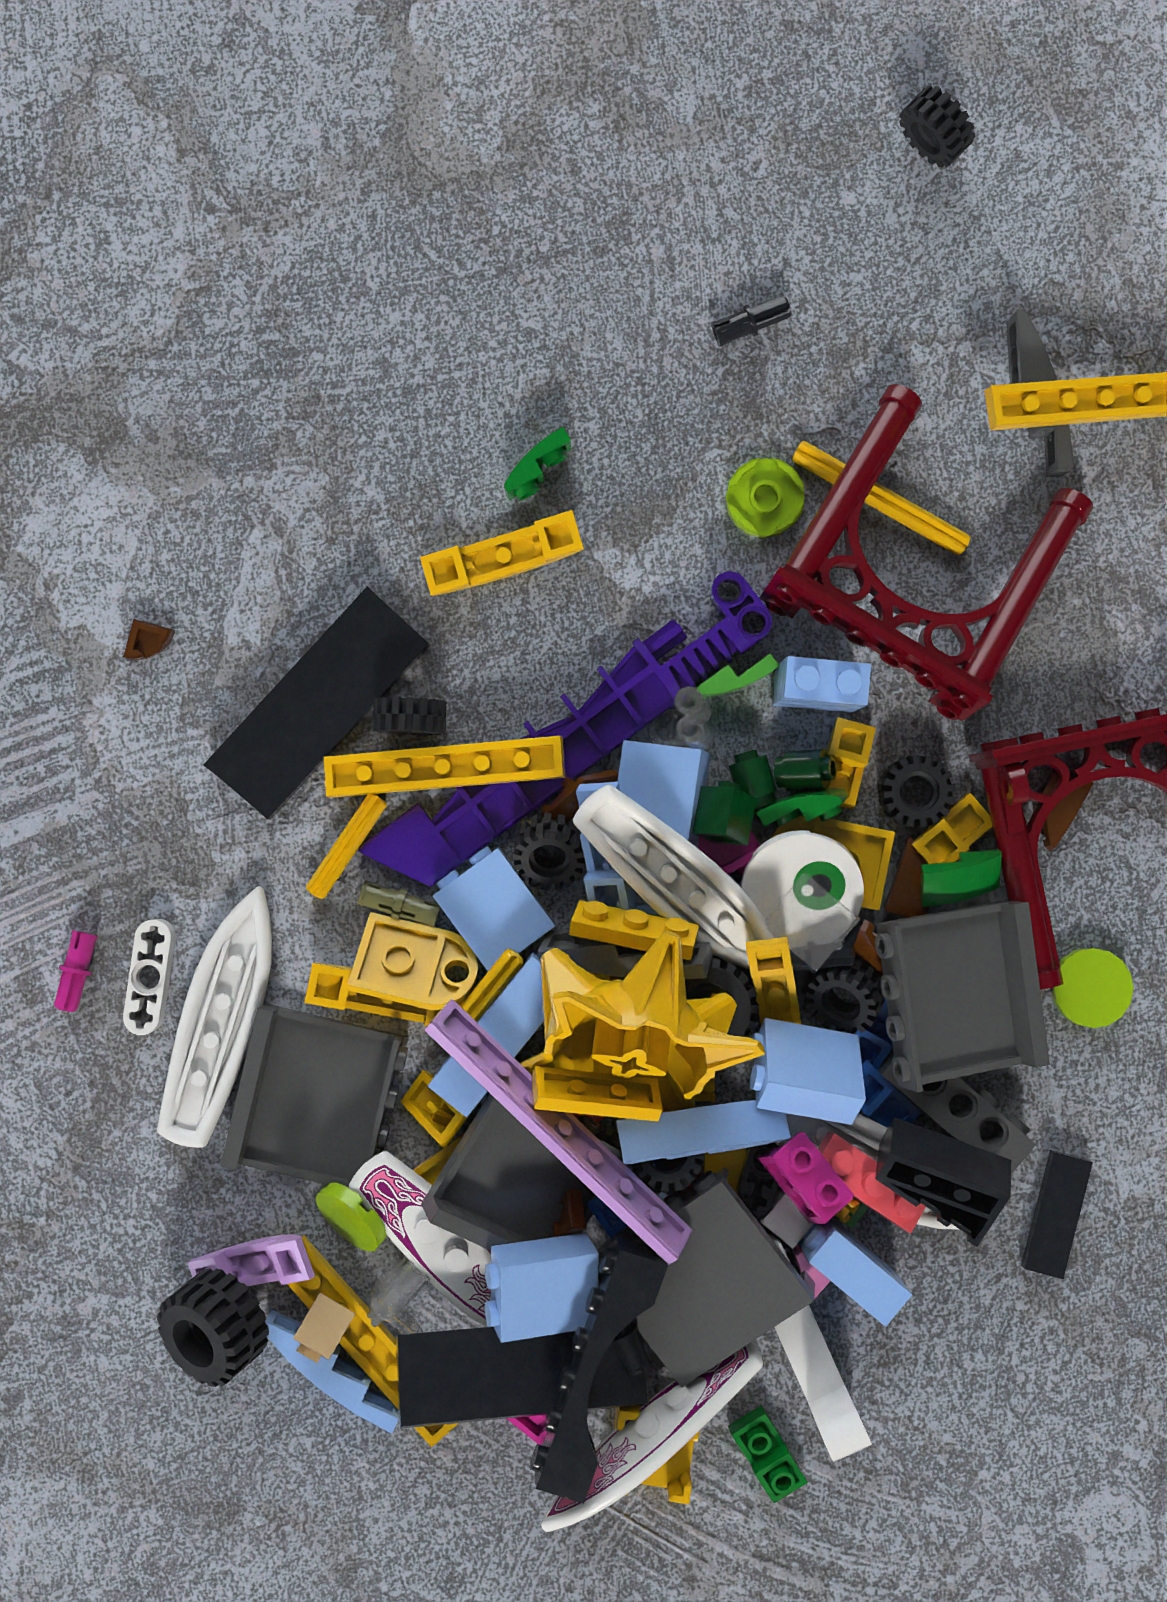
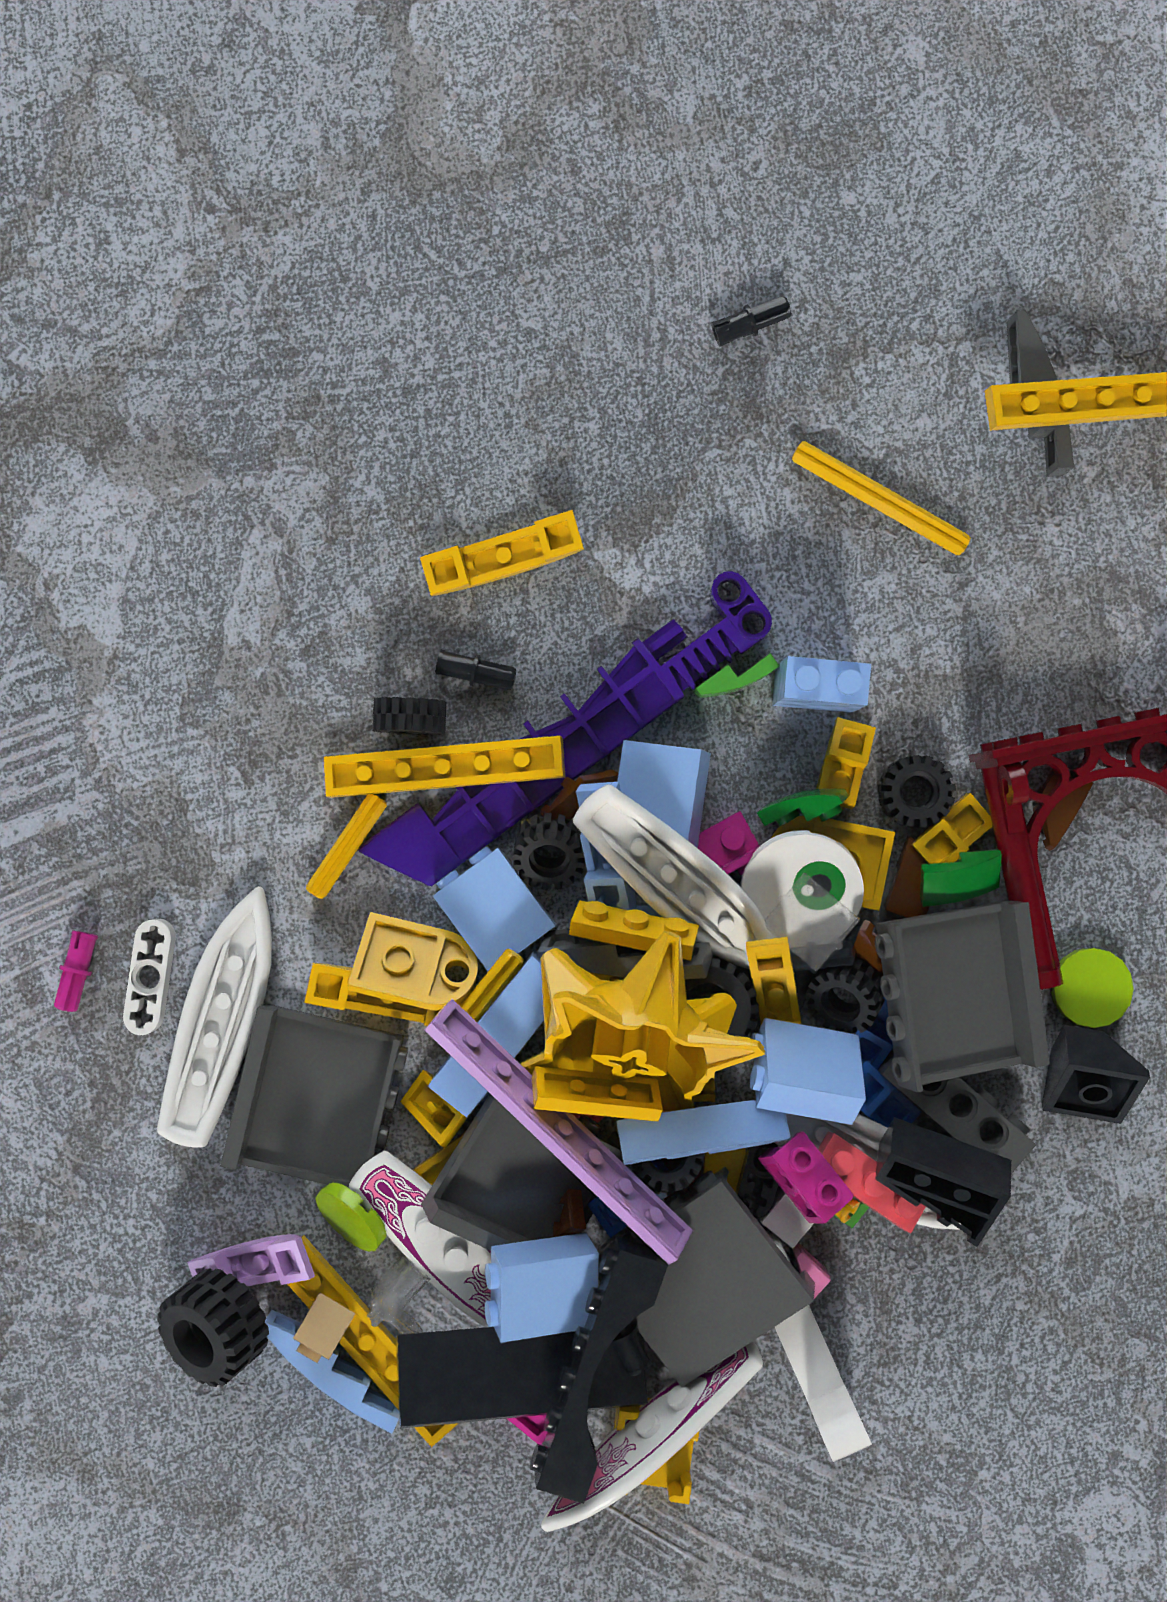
(147, 640): reddish brown tile -> none
(317, 704): black arch -> none
(399, 904): olive pin -> none
(475, 670): none -> black axle
(527, 474): green slope -> none
(692, 727): clear piece -> none
(724, 814): dark green brick -> none
(755, 776): dark green brick -> none
(765, 497): lime tile -> none
(767, 1454): green slope -> none
(805, 770): dark green brick -> none
(855, 1270): light blue brick -> none
(937, 126): black tyre -> none
(959, 689): dark red arch -> none
(1056, 1214): black tile -> none
(1092, 1076): none -> black slope

